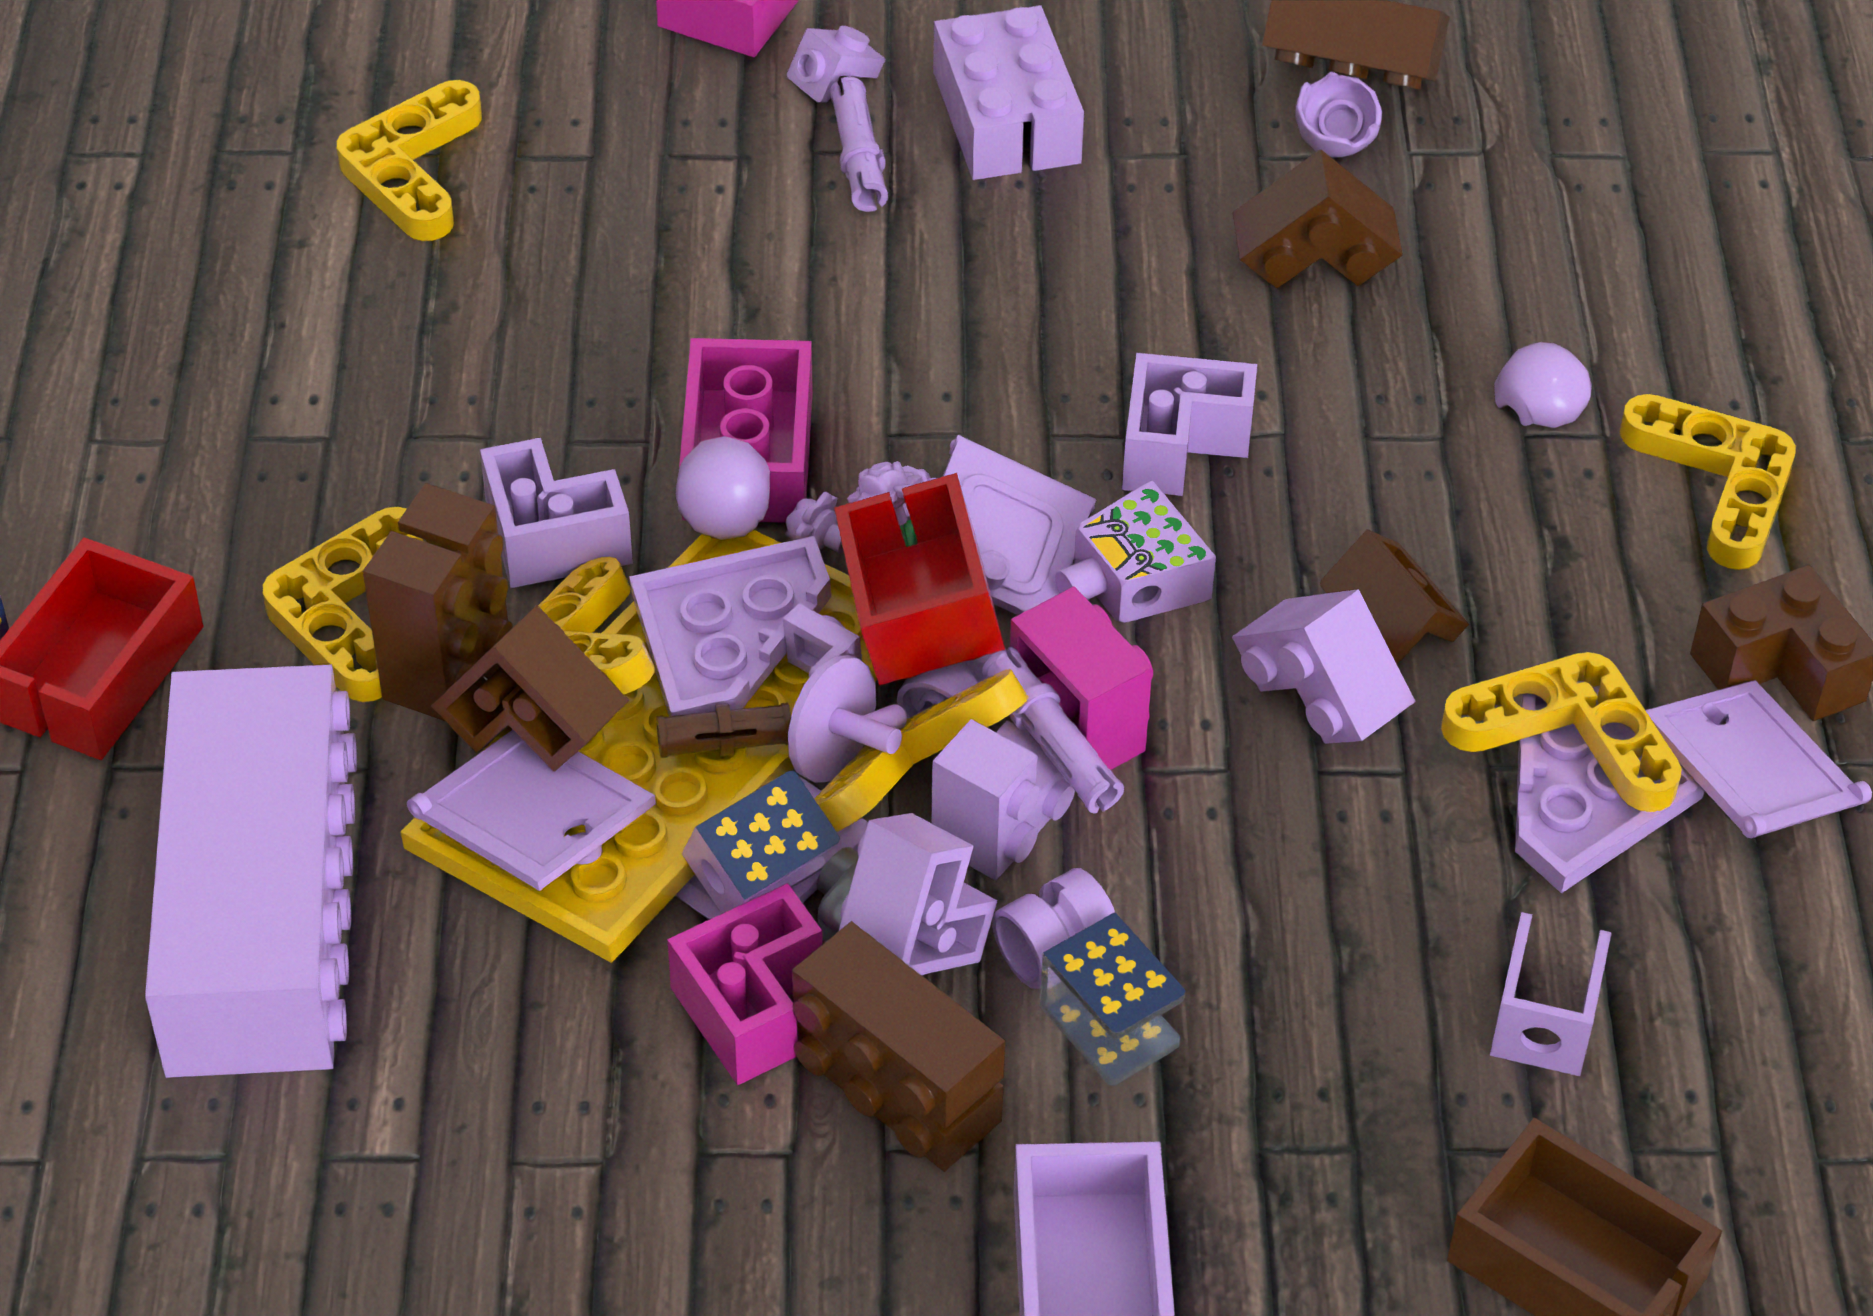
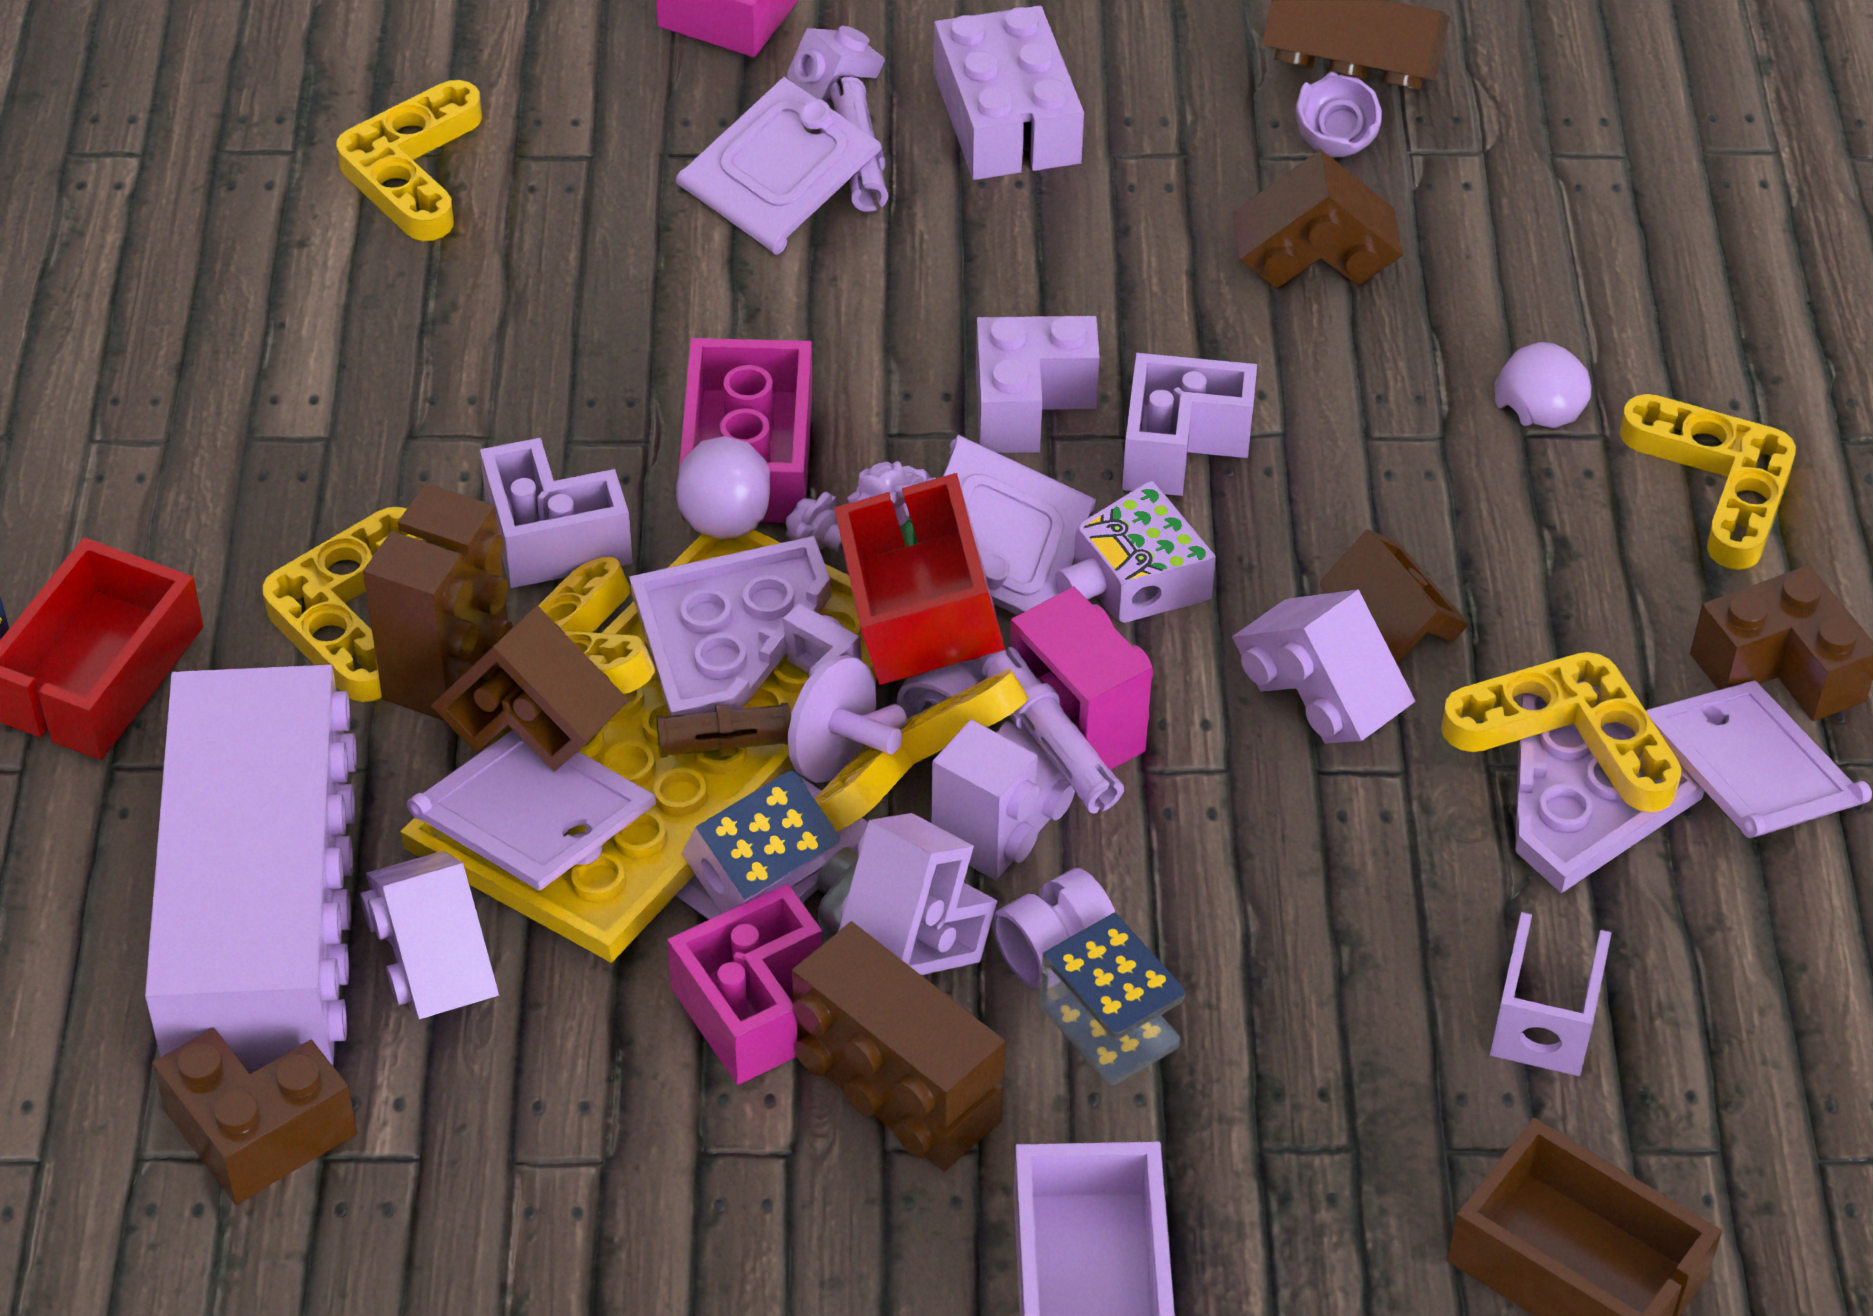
(254, 1123): none -> reddish brown brick
(434, 933): none -> lavender brick
(773, 172): none -> lavender container
(1032, 368): none -> lavender brick

